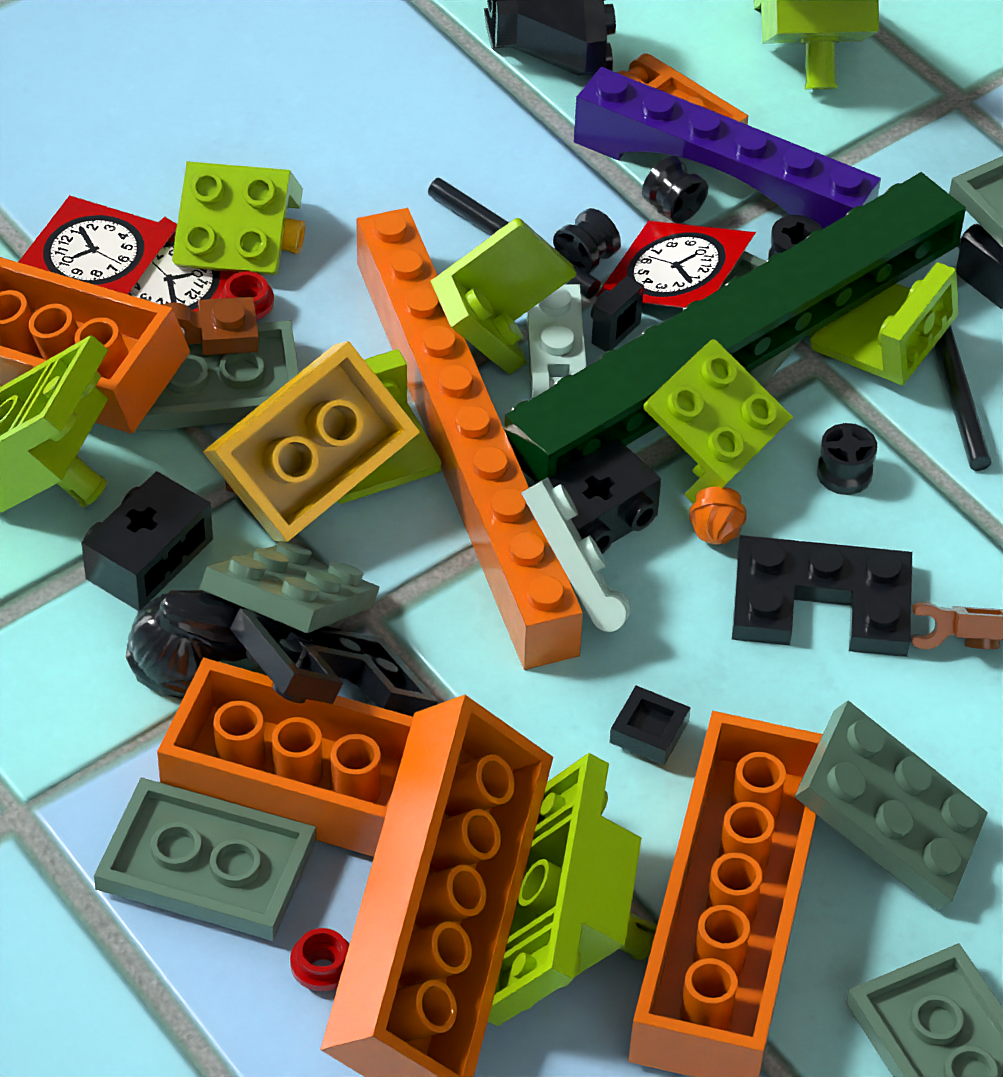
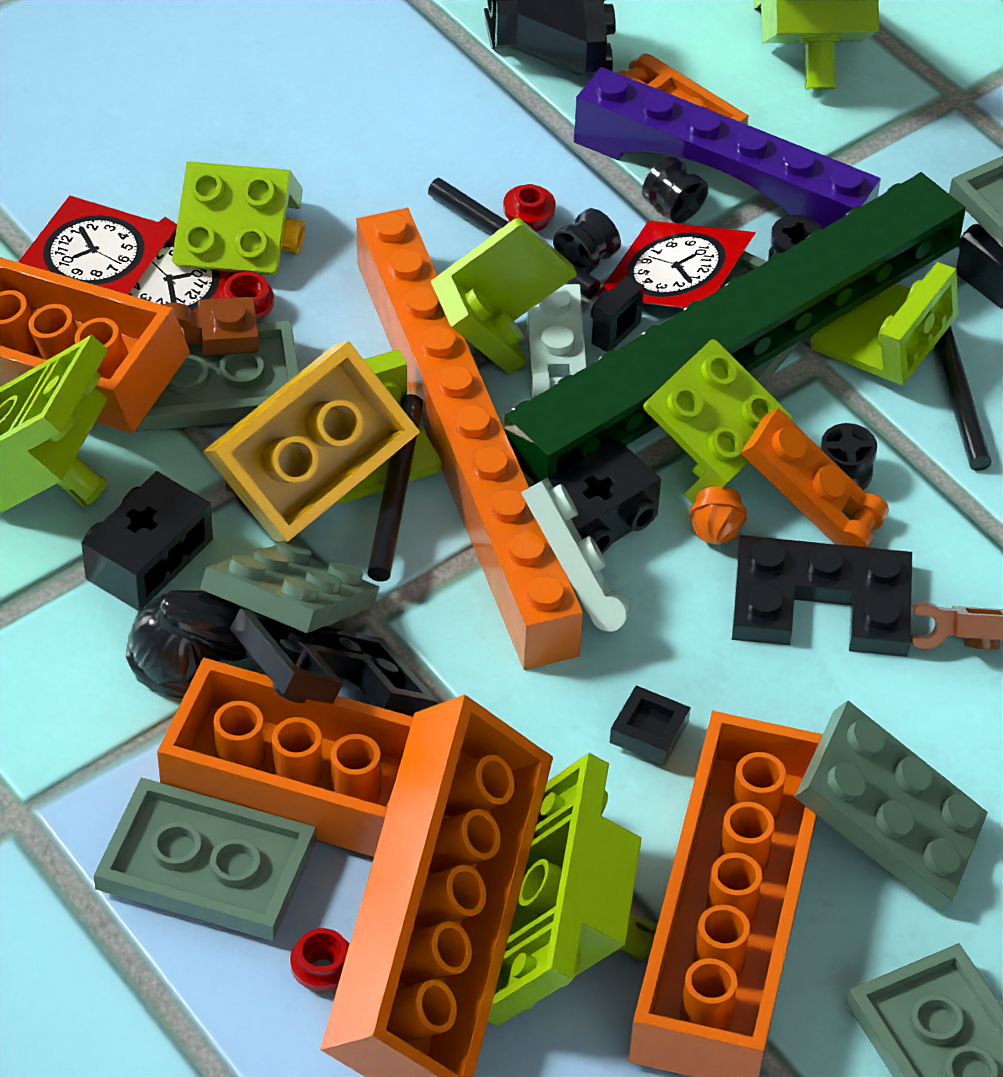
(393, 498): none -> black bar
(531, 204): none -> red plate
(814, 481): none -> orange plate

